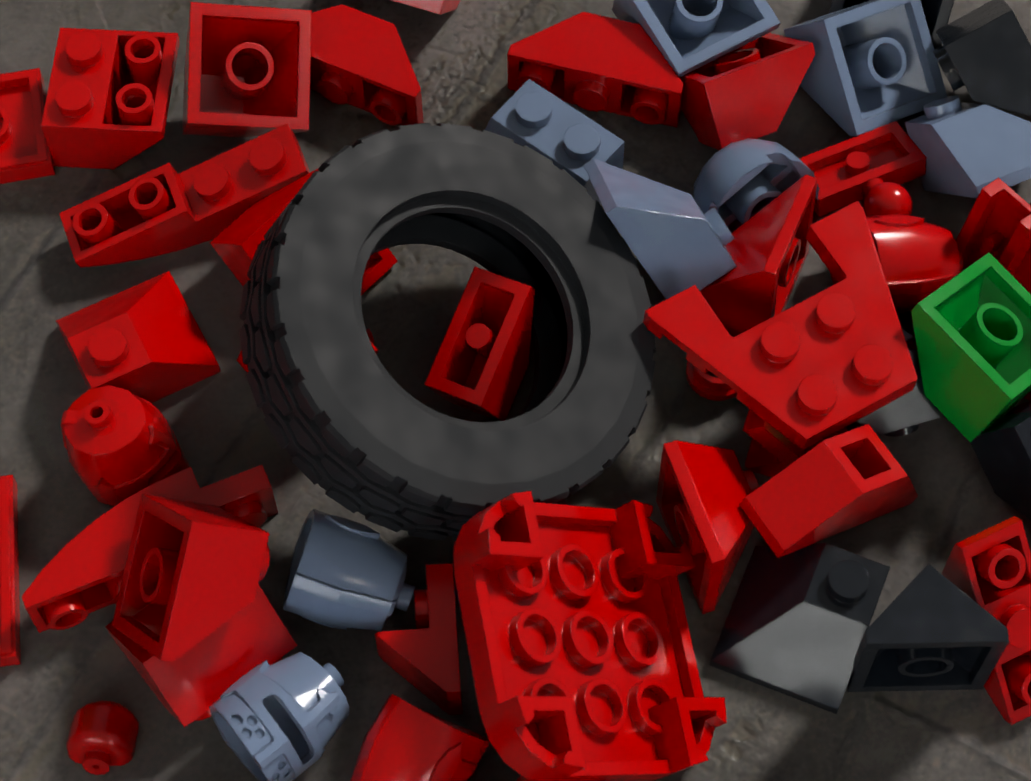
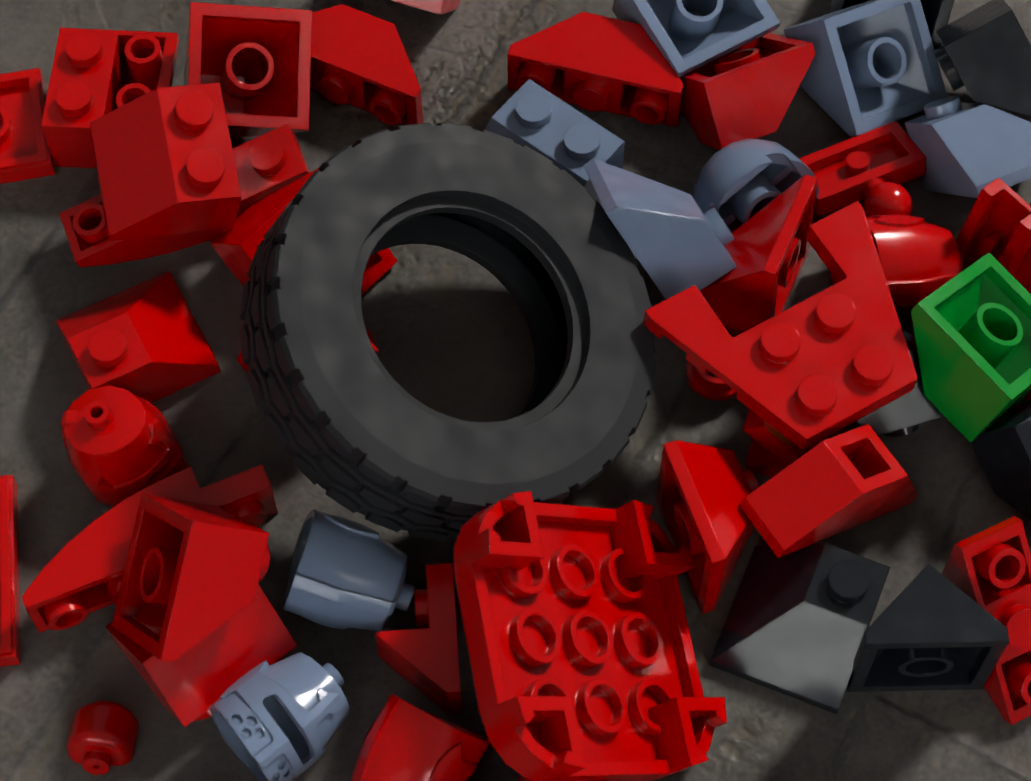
(166, 164): none -> red slope
(486, 345): red slope -> none

